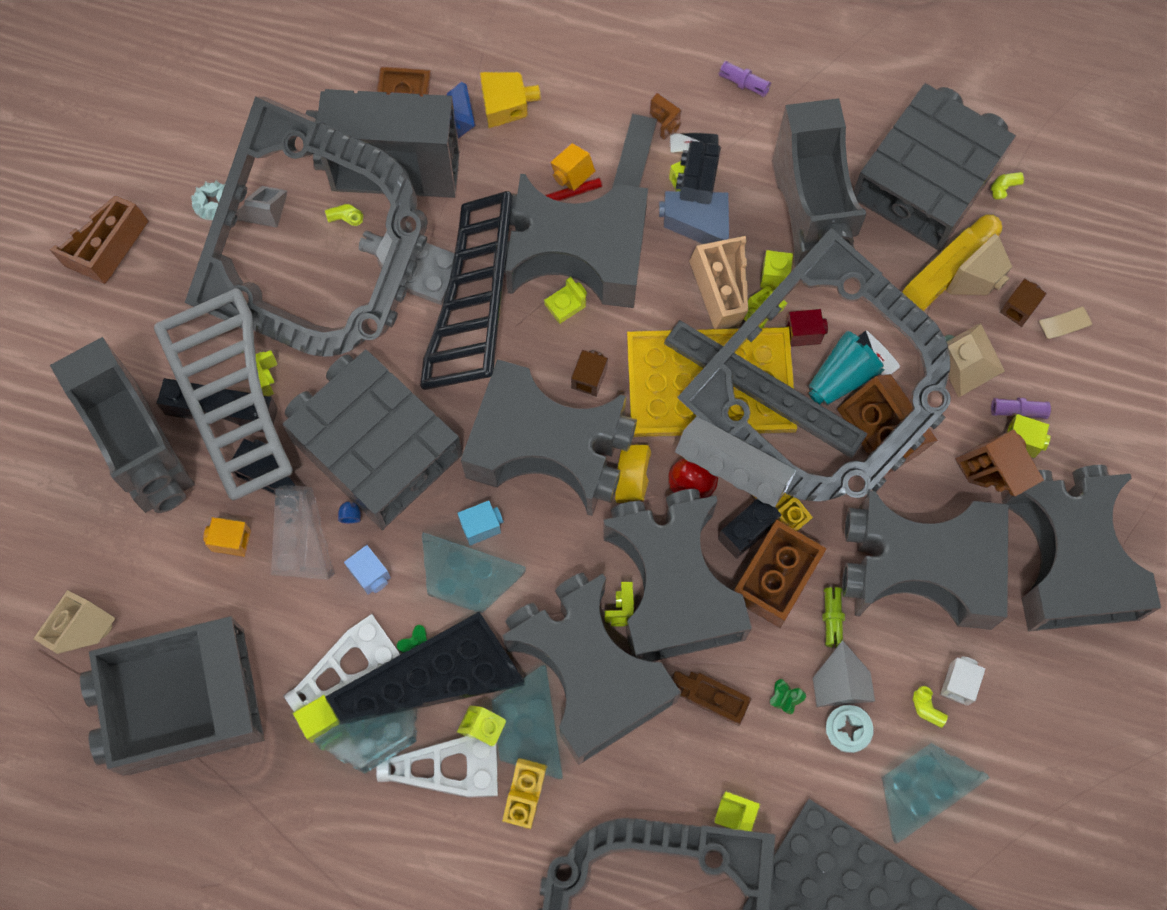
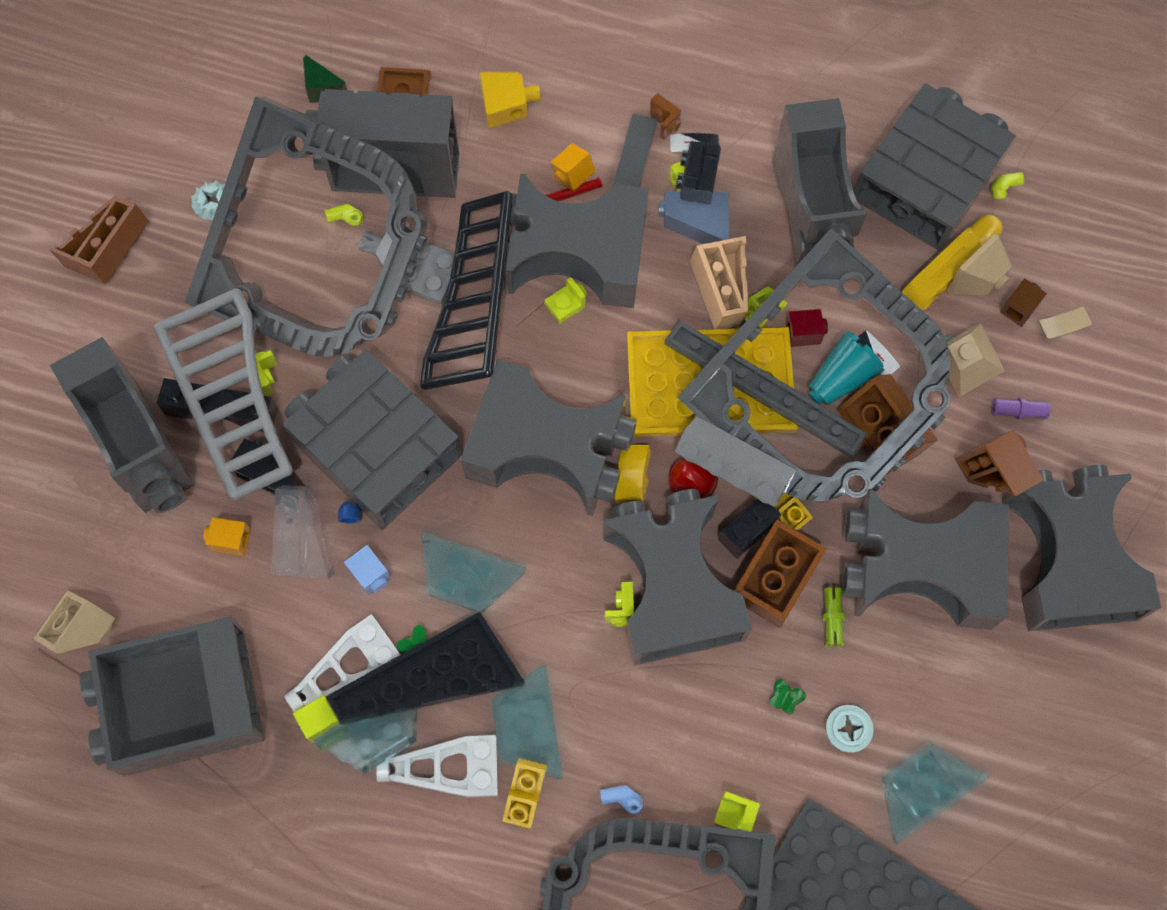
(263, 206): light grey slope -> none
(318, 79): none -> dark green slope
(462, 108): blue bracket -> none
(480, 522): medium azure brick -> none
(481, 725): neon yellow bracket -> none
(589, 372): reddish brown brick -> none
(602, 684): dark grey brick -> none
(624, 796): none -> light blue arm
(712, 696): reddish brown hinge -> none
(745, 79): medium lavender pin -> none
(775, 268): neon yellow brick -> none
(843, 680): light grey slope -> none
(924, 707): neon yellow arm -> none
(963, 680): white brick -> none
(1032, 432): neon yellow brick -> none

